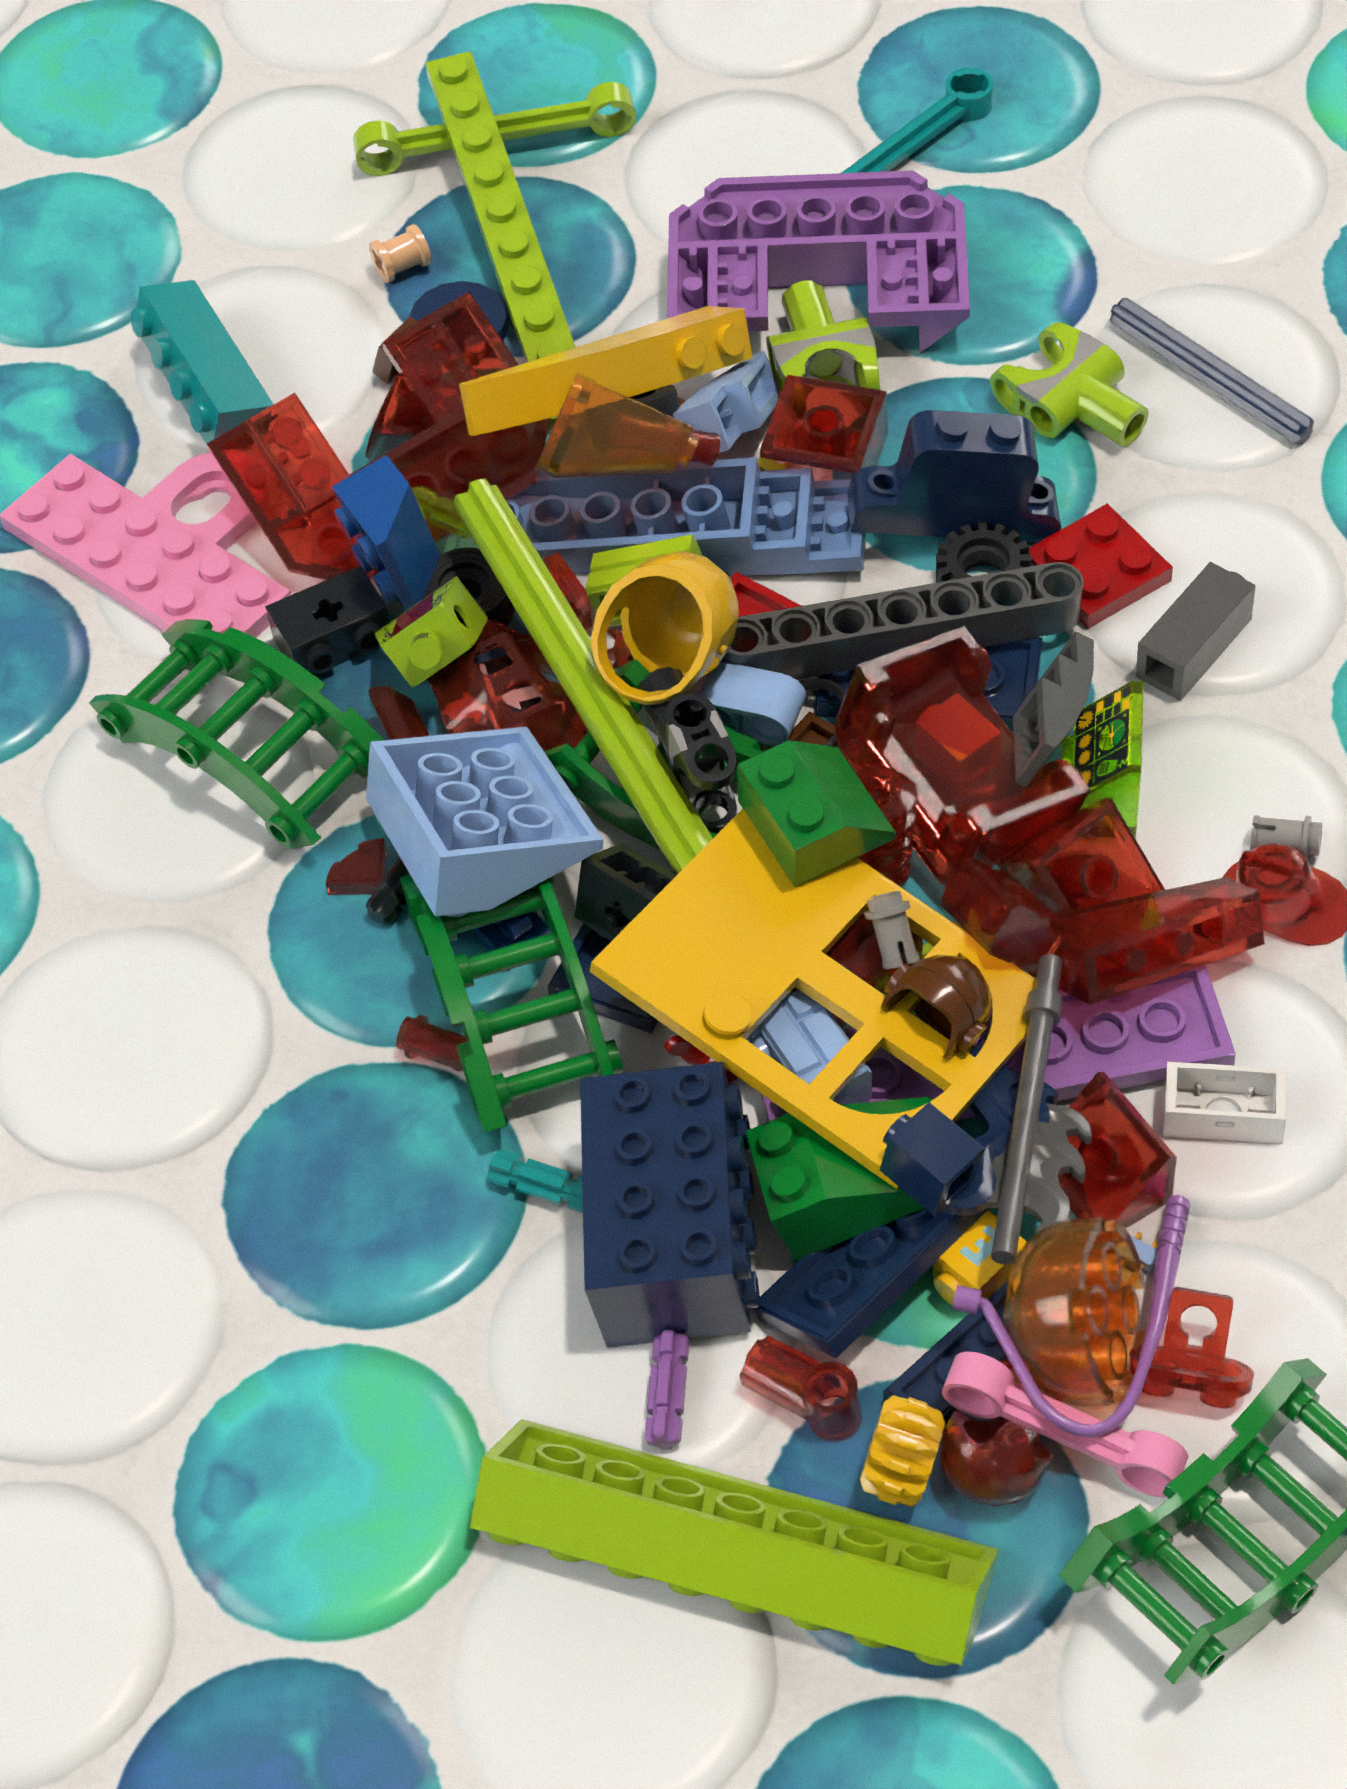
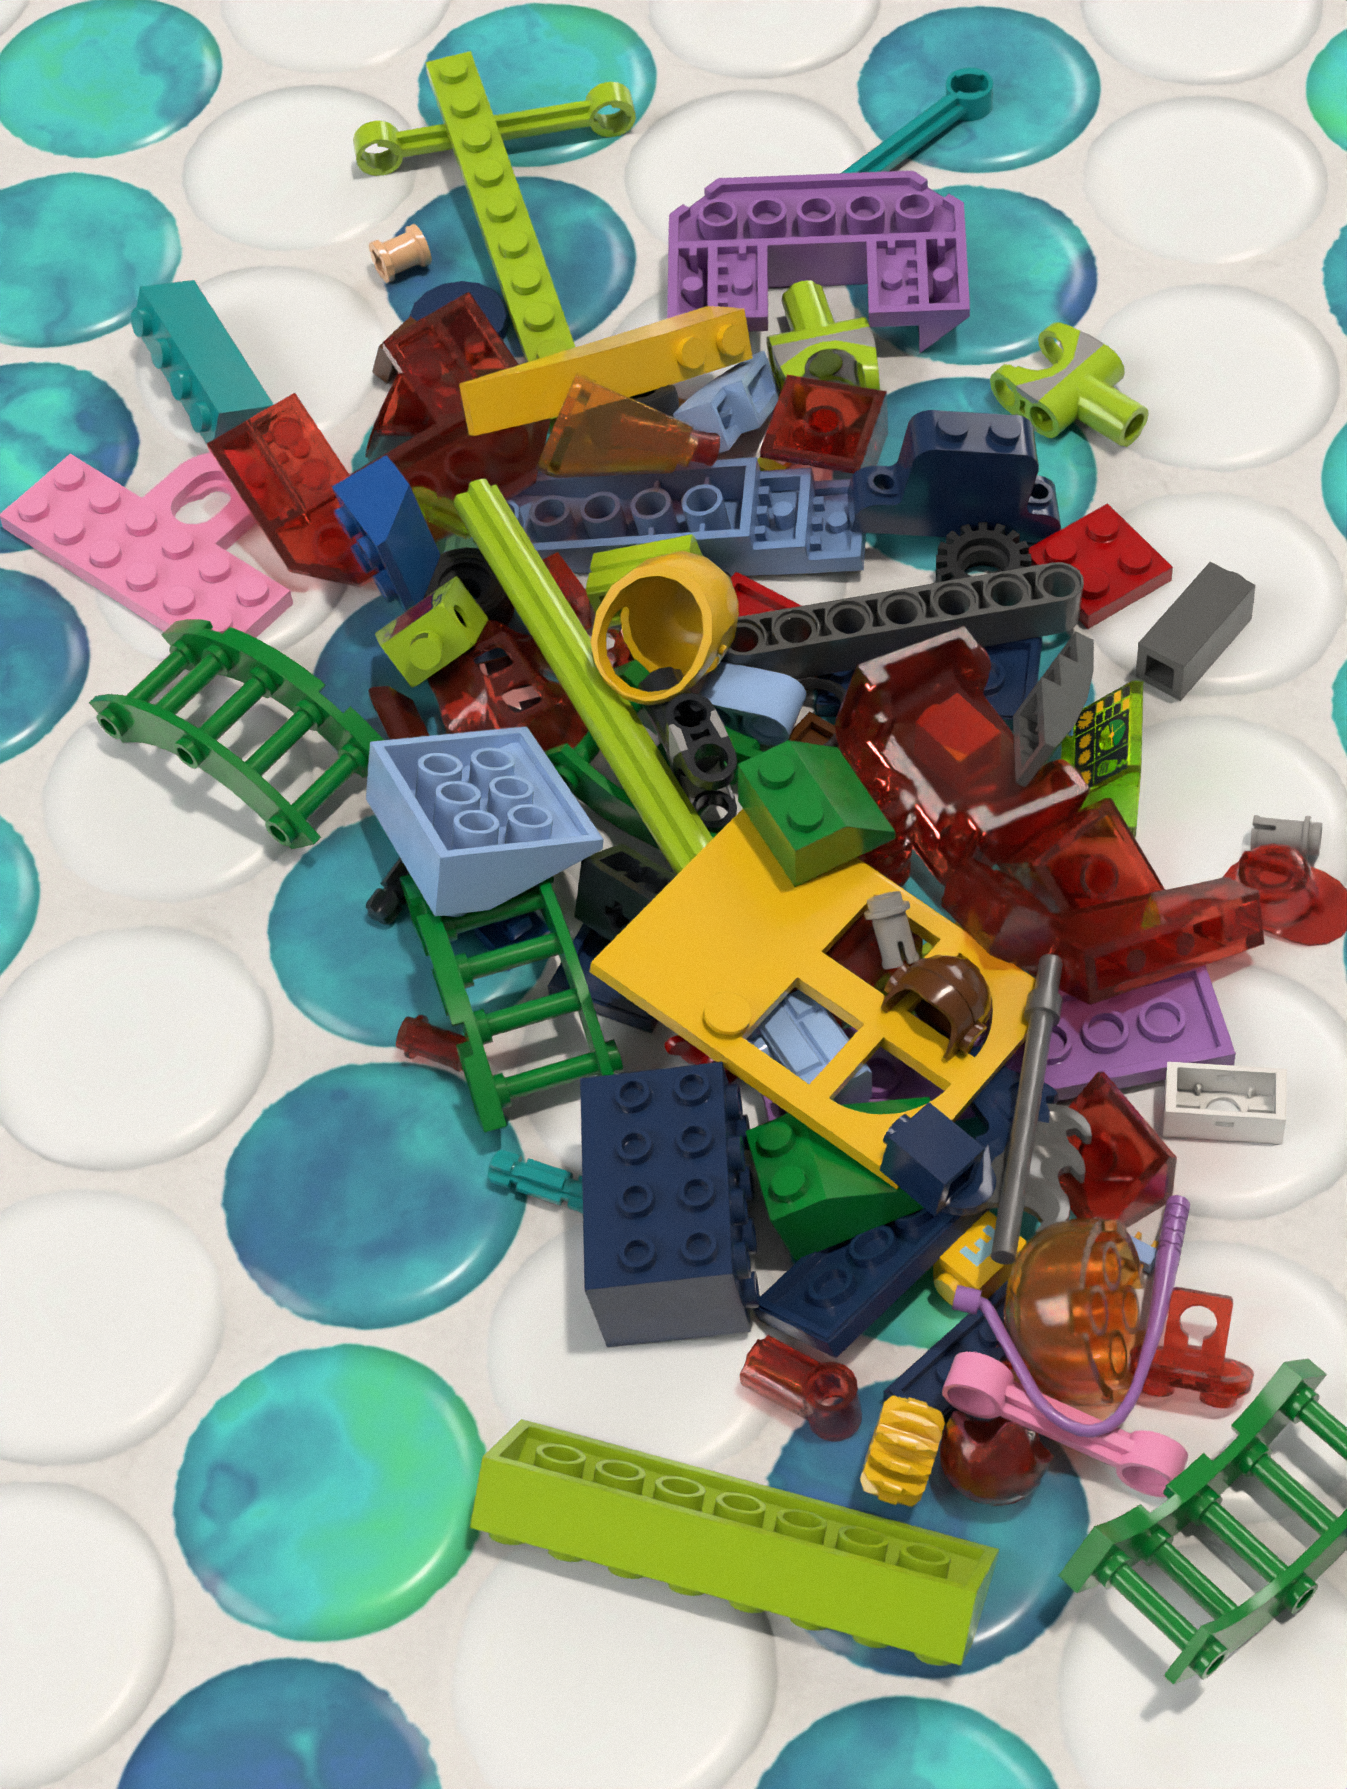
(329, 621): black brick -> none
(360, 870): clear red tile -> none
(667, 1389): medium lavender axle -> none
(1212, 371): axle -> none

